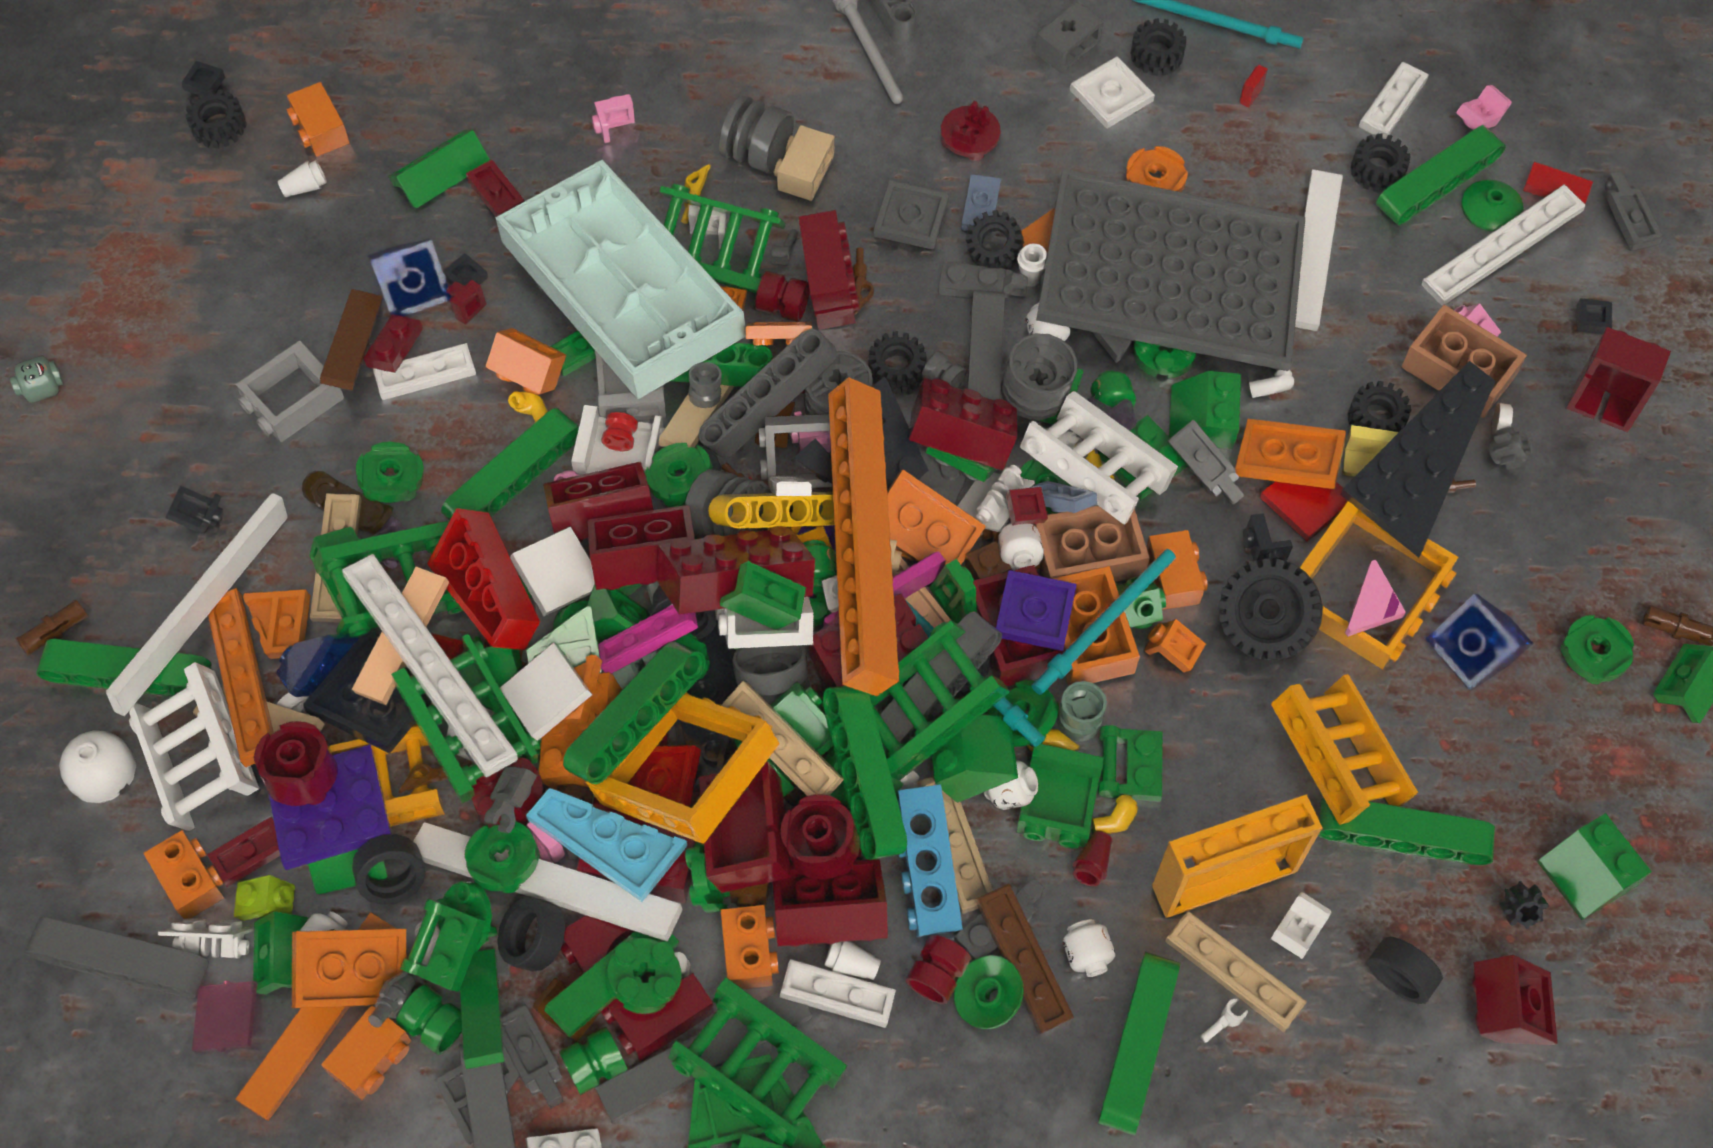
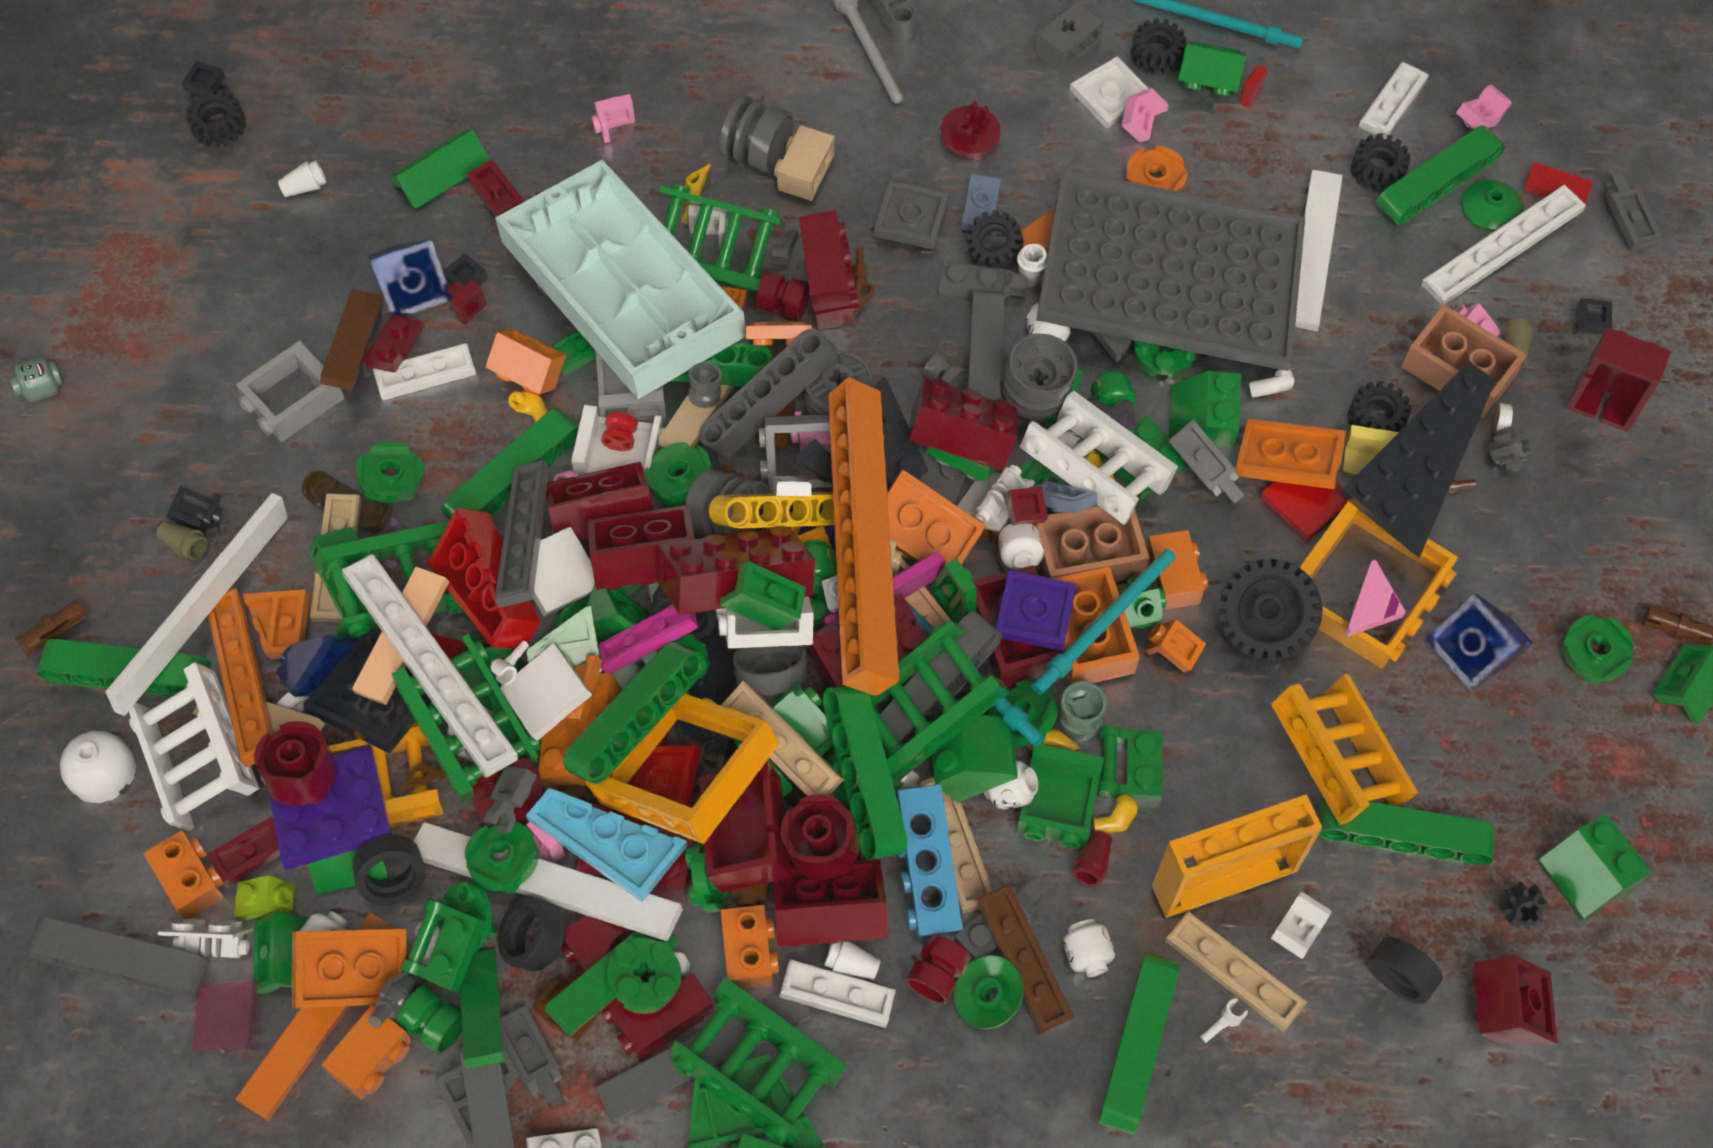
(184, 541): none -> olive cone
(317, 118): orange brick -> none
(504, 669): none -> white hand
(522, 534): none -> dark grey tile
(593, 1060): green wheel -> none
(897, 347): black tyre -> none
(986, 562): reddish brown brick -> none
(1140, 113): none -> bright pink bracket
(1212, 67): none -> green slope
(1258, 539): black bracket -> none
(1519, 335): none -> olive cone

